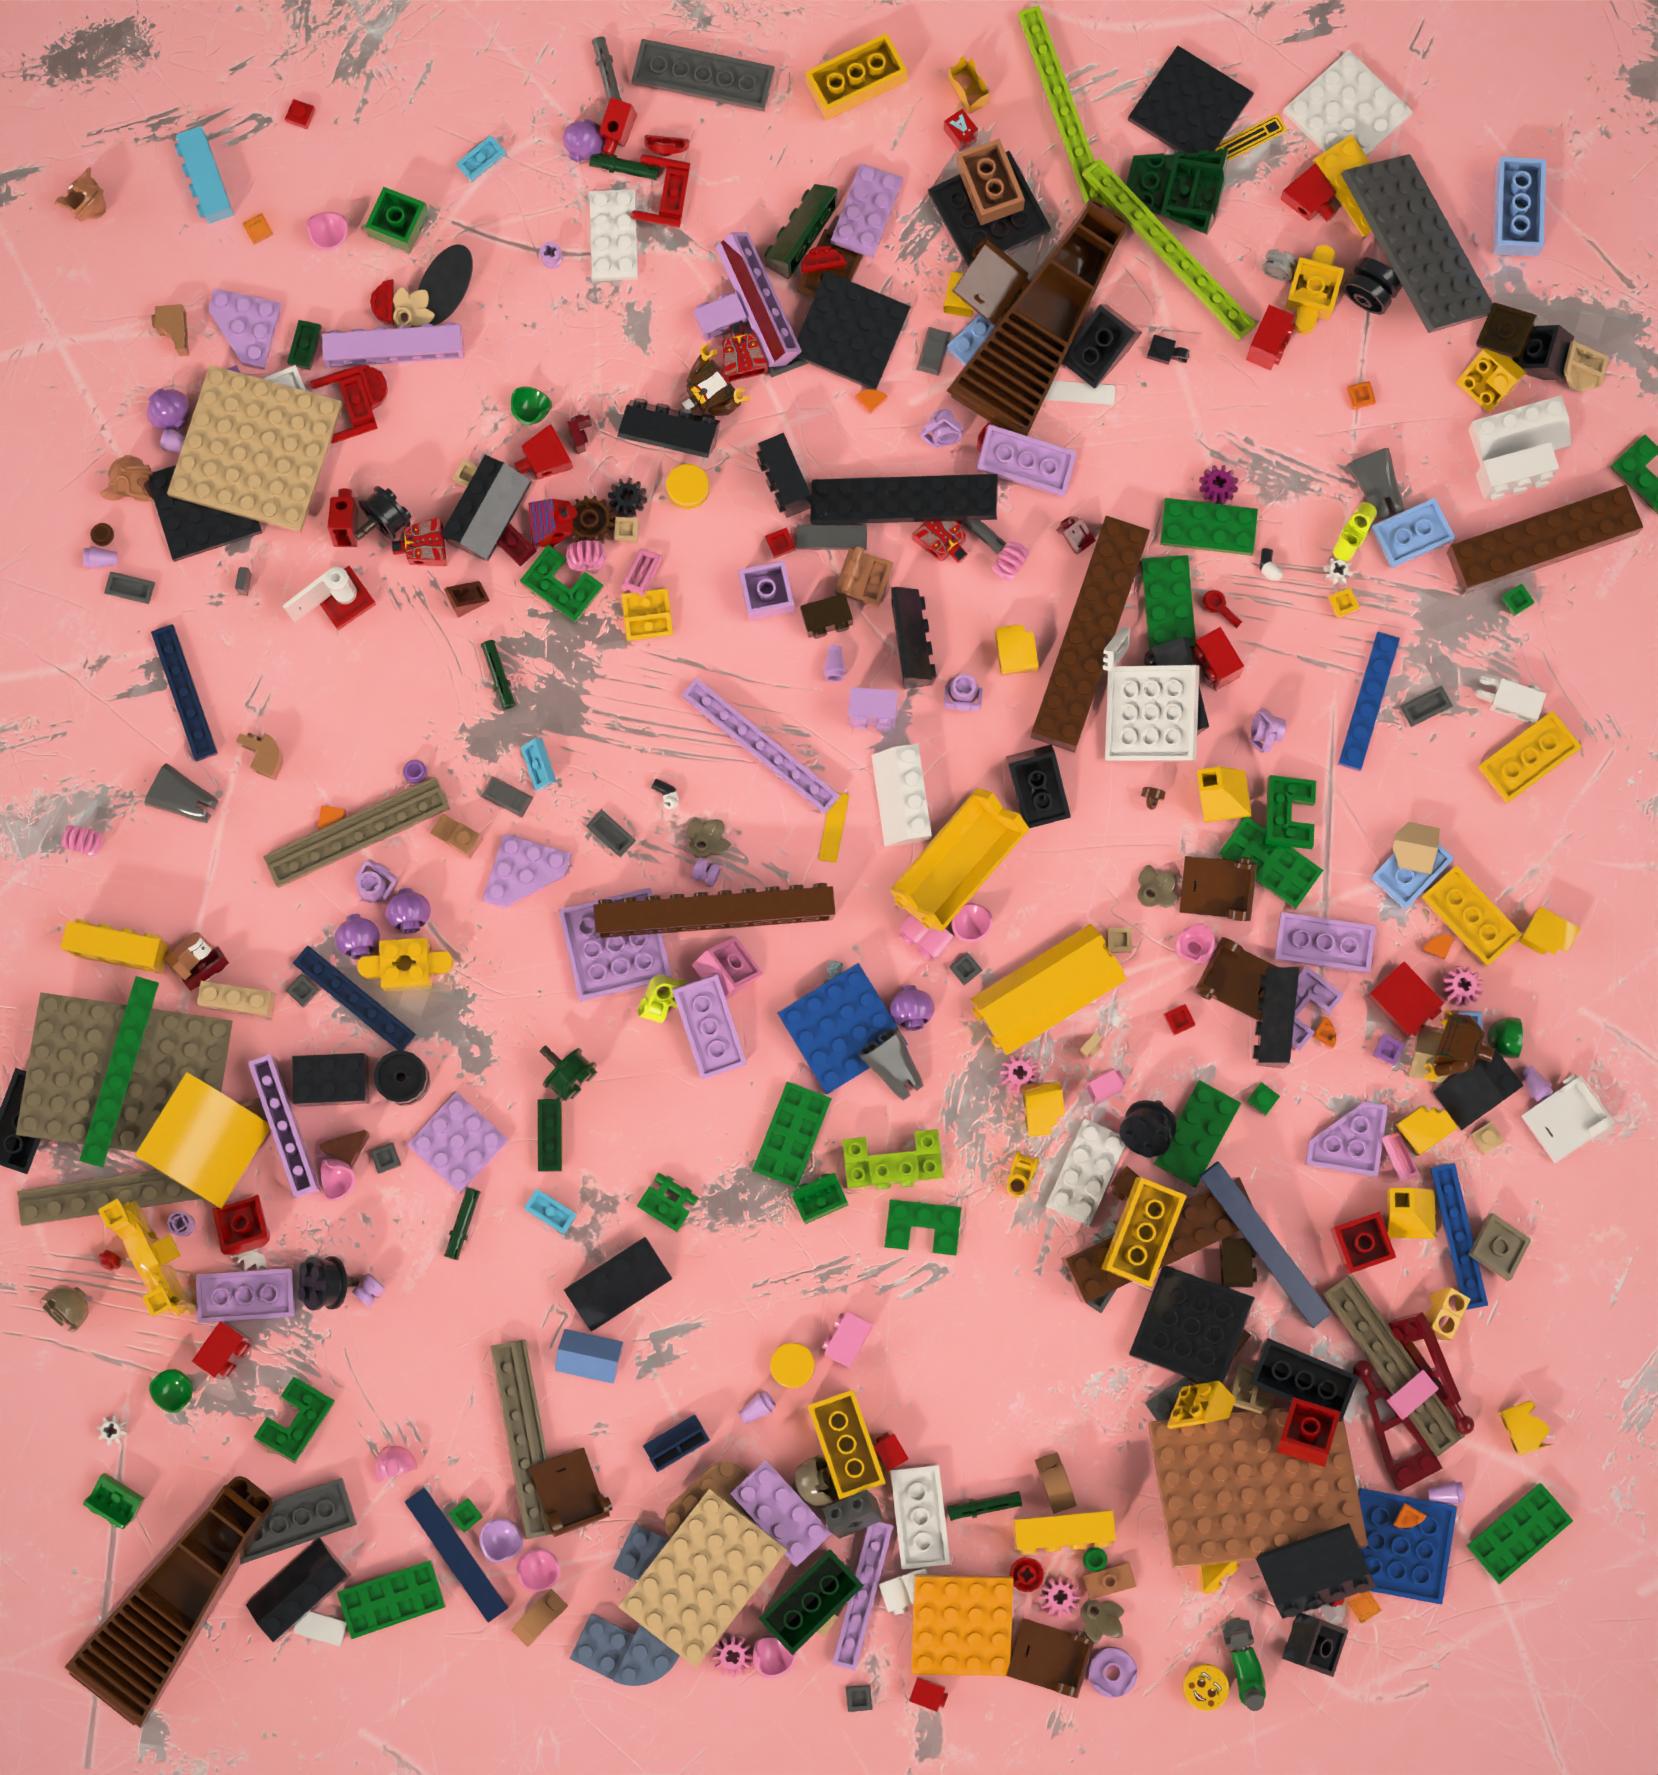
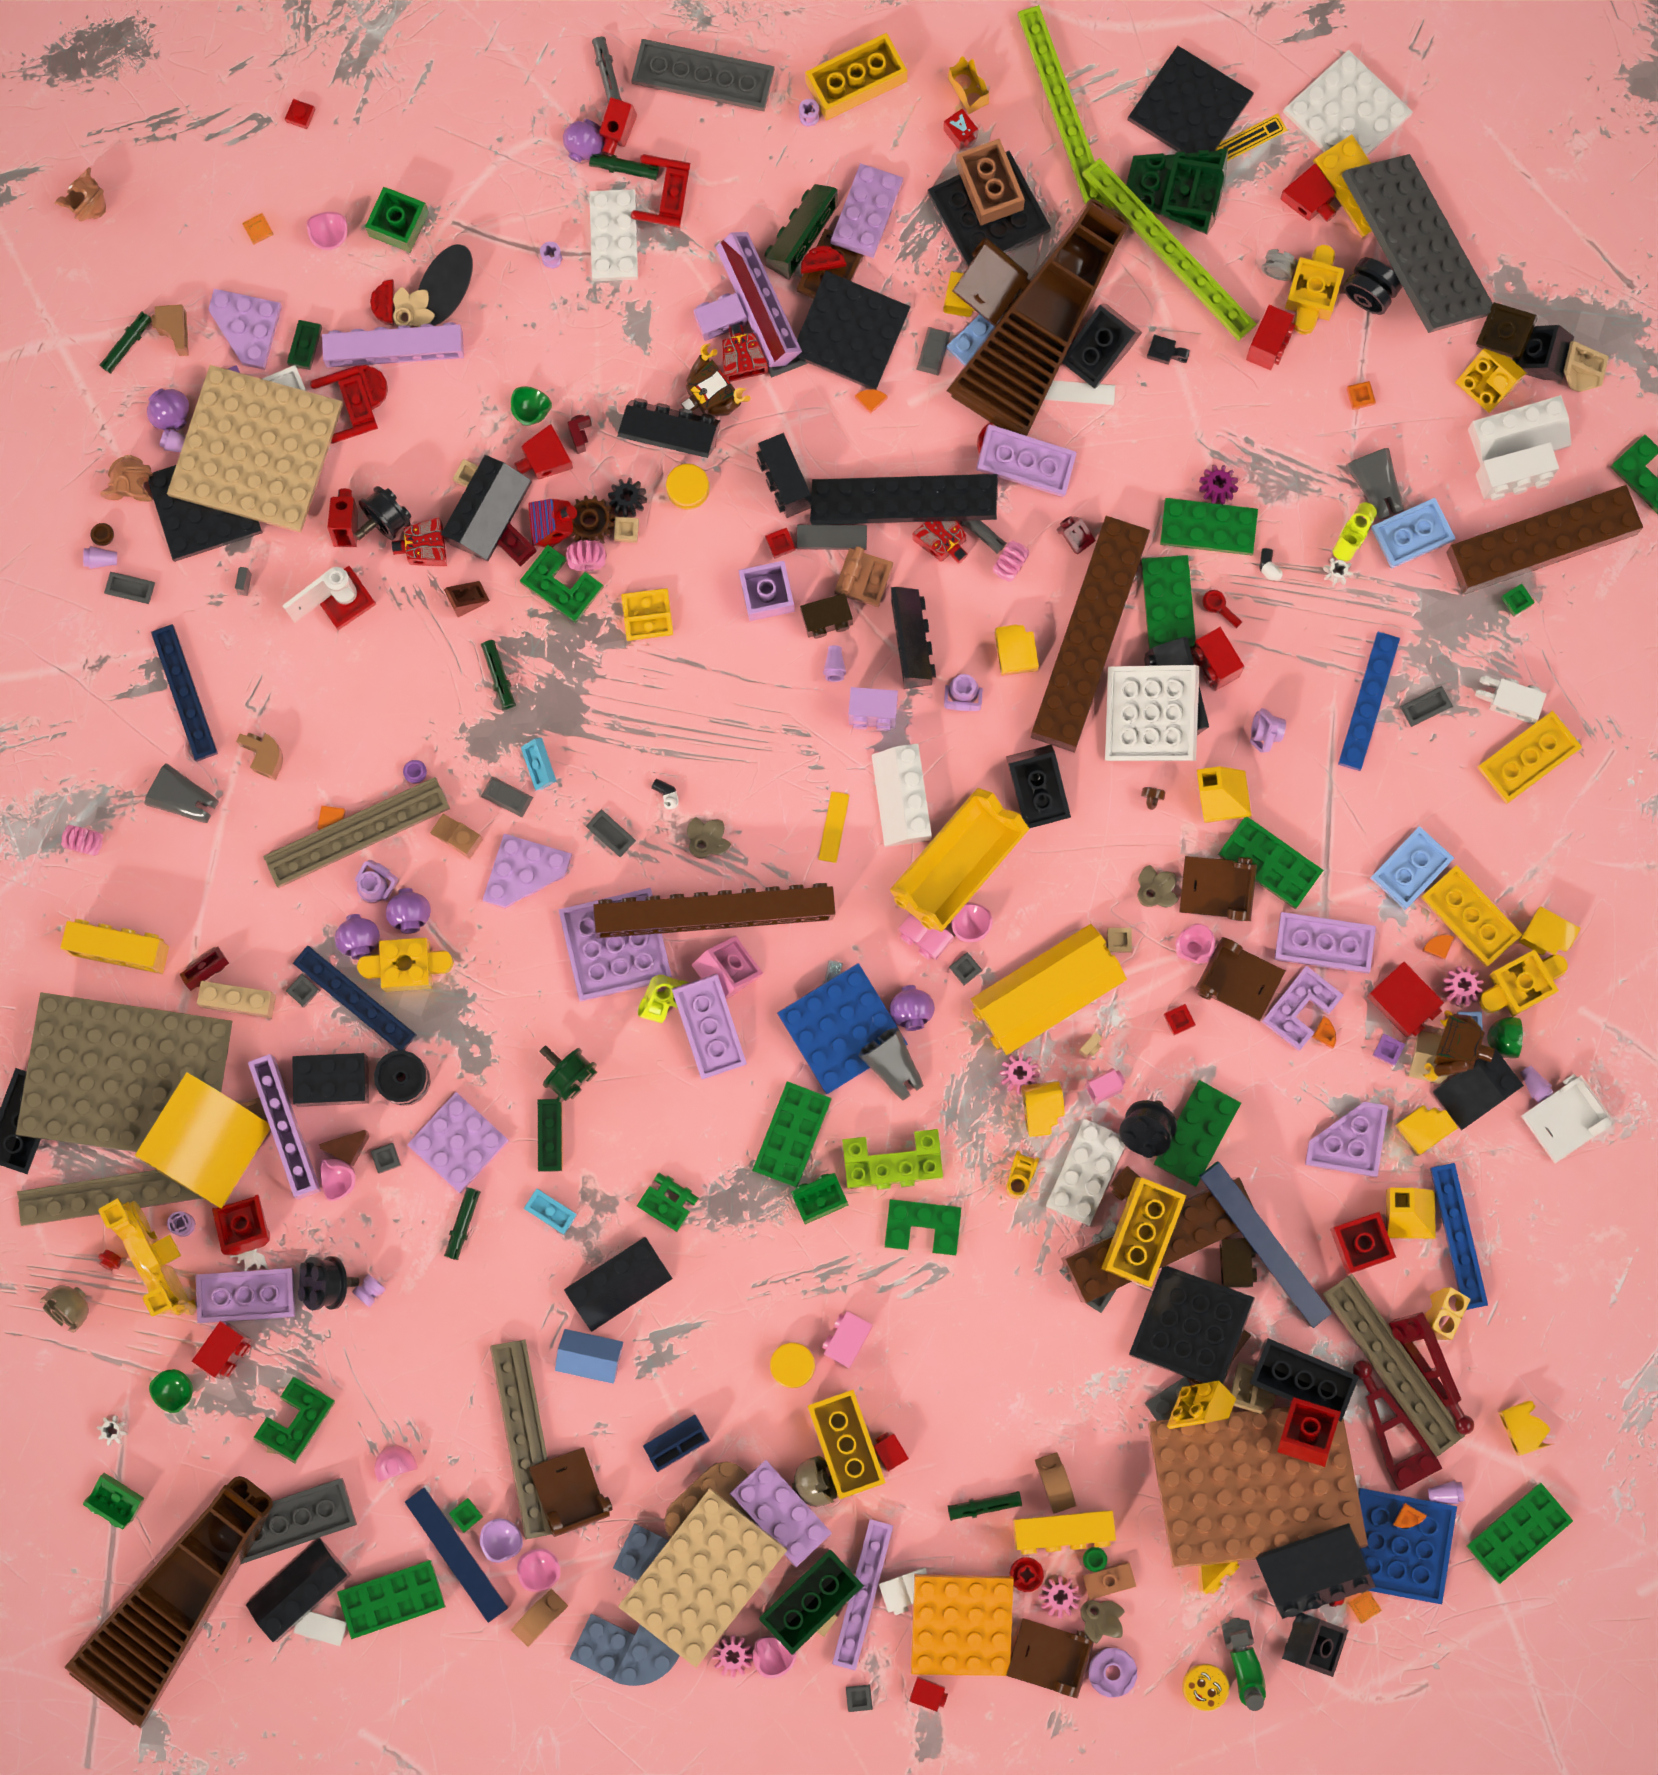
(119, 1072): green plate -> none
(131, 335): none -> dark green pin
(188, 954): nougat leg -> none
(204, 174): medium azure brick -> none
(481, 159): medium azure plate -> none
(651, 572): bright pink tile -> none
(666, 145): red plate -> none
(700, 871): lavender wheel -> none
(758, 1407): lavender cone -> none
(760, 746): lavender plate -> none
(805, 107): none -> lavender bush
(852, 1514): dark grey brick -> none
(920, 1517): white plate -> none
(944, 428): lavender piece -> none
(1116, 648): white tile -> none
(1263, 1098): green plate -> none
(1276, 1018): black slope -> none
(1279, 824): green plate -> none
(1343, 603): yellow plate -> none
(1400, 1156): bright pink tile -> none
(1412, 1394): bright pink tile -> none
(1416, 847): tan slope -> none
(1487, 1138): tan plate -> none
(1499, 1247): dark tan plate -> none
(1519, 206): light blue brick -> none
(1523, 983): none -> yellow brick

